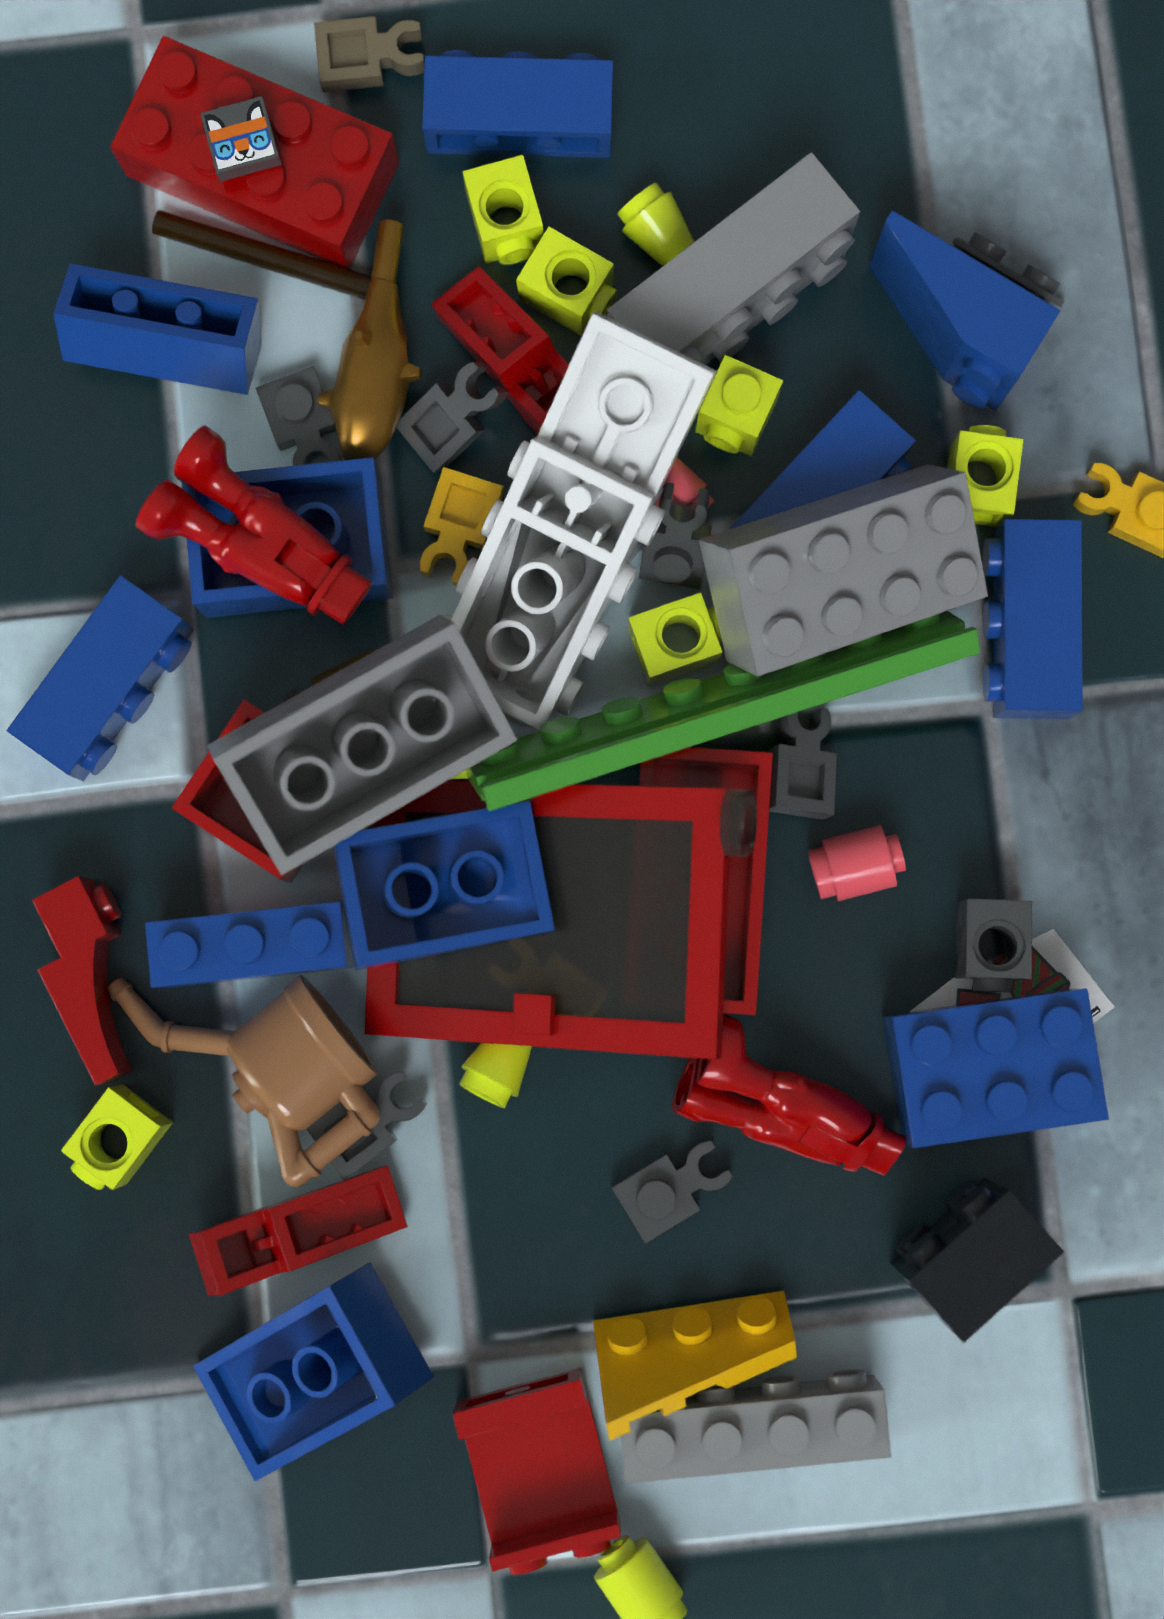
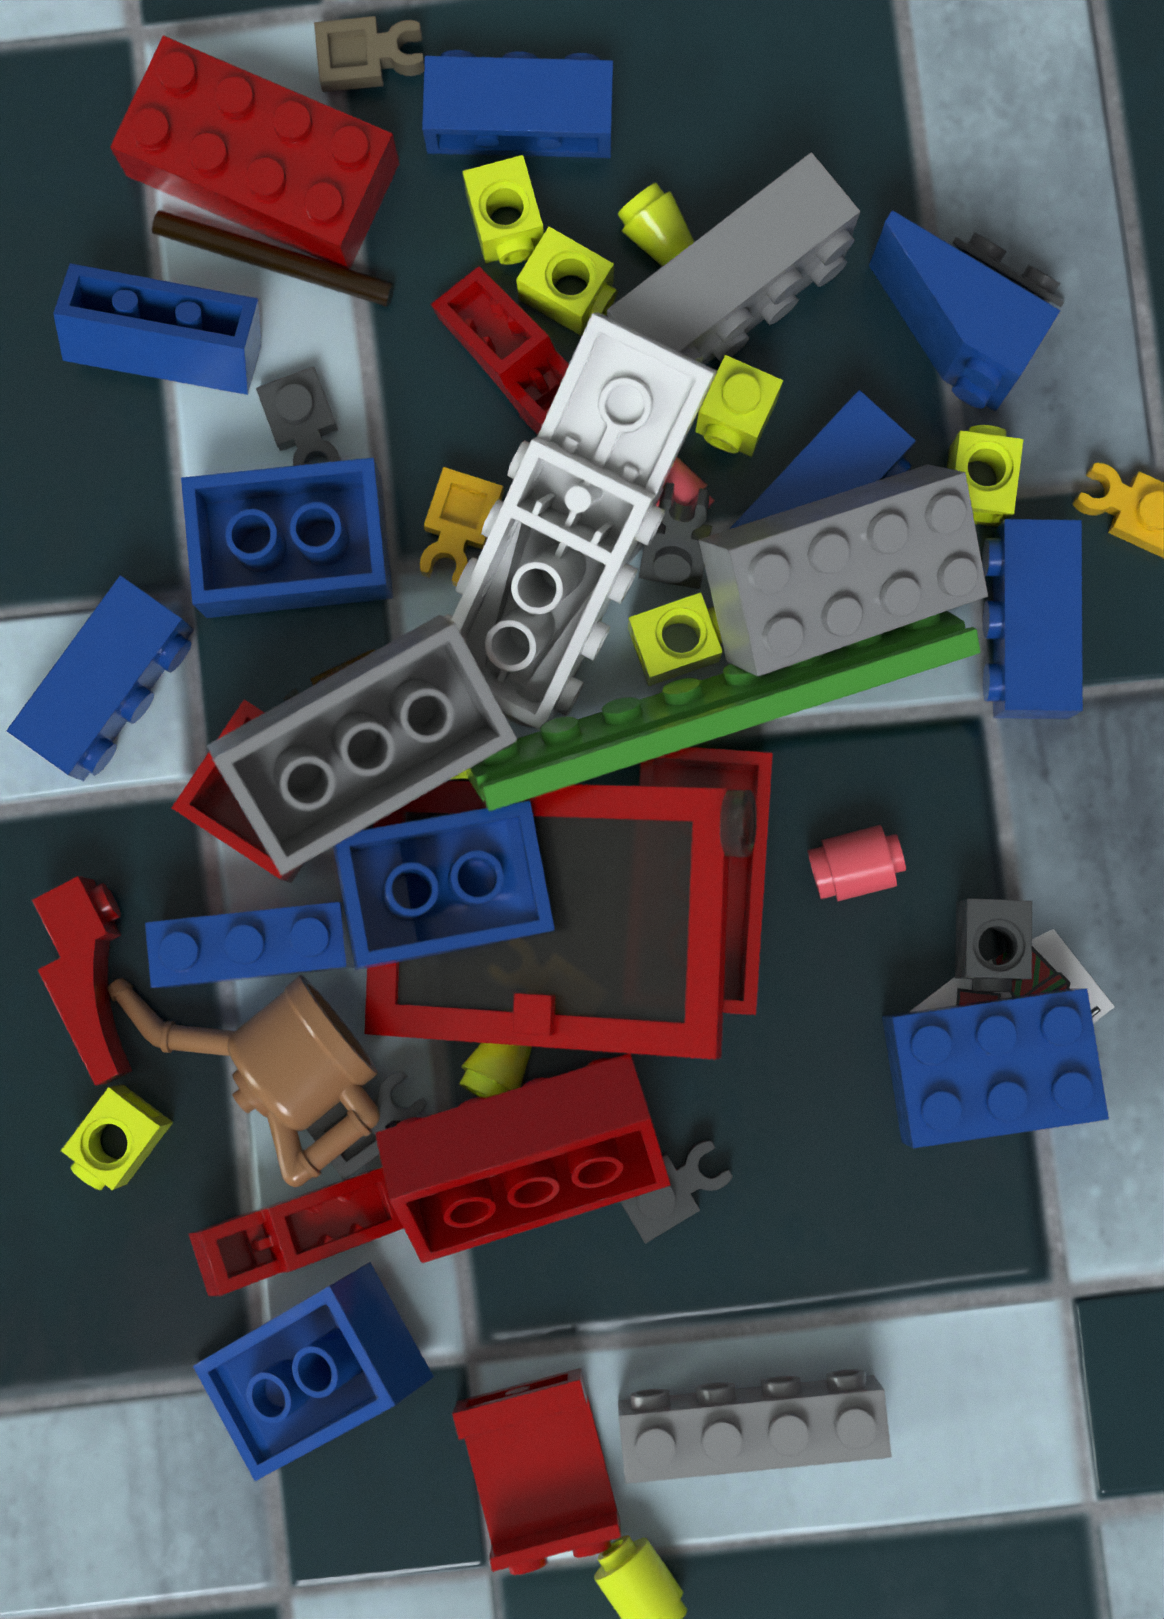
(240, 139): tile -> none
(267, 545): red piece -> none
(373, 360): pearl gold piece -> none
(445, 419): dark grey plate -> none
(522, 1158): none -> red brick
(672, 1353): yellow wing -> none
(784, 1108): red piece -> none
(801, 773): dark grey plate -> none
(975, 1256): black brick -> none

